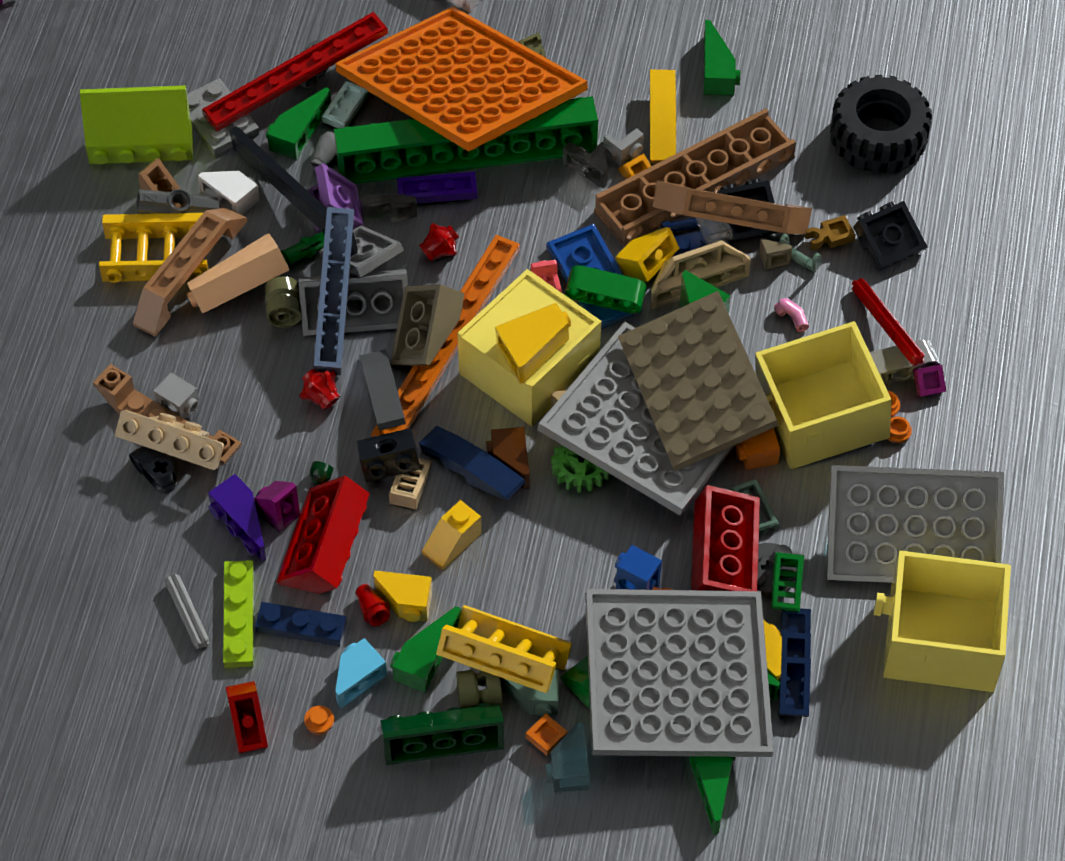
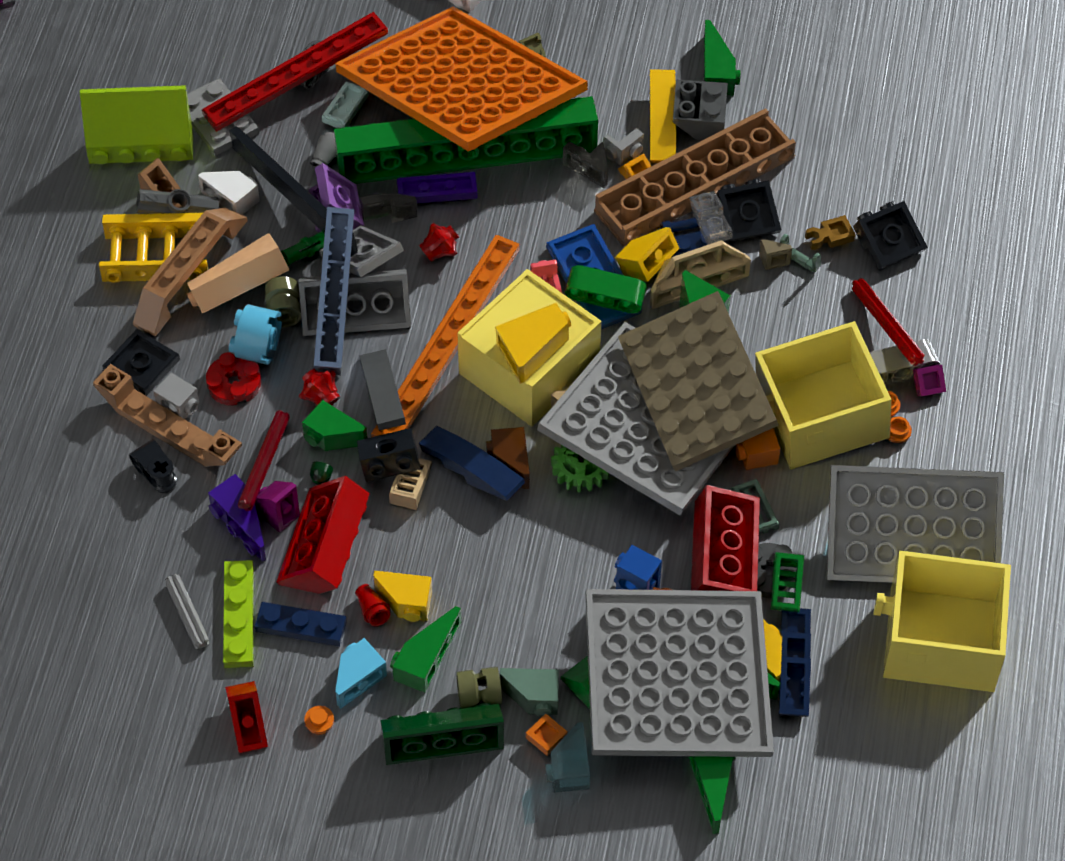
(143, 360): none -> black tile
(170, 437): tan bracket -> none
(226, 367): none -> red plate
(255, 334): none -> medium azure brick
(263, 460): none -> dark red axle
(297, 125): green slope -> none
(332, 428): none -> green slope
(425, 323): dark tan slope -> none
(452, 534): yellow slope -> none
(504, 649): yellow fence -> none
(700, 107): none -> dark grey slope
(731, 209): medium nougat slope -> none
(795, 311): bright pink arm -> none
(883, 99): black tyre -> none

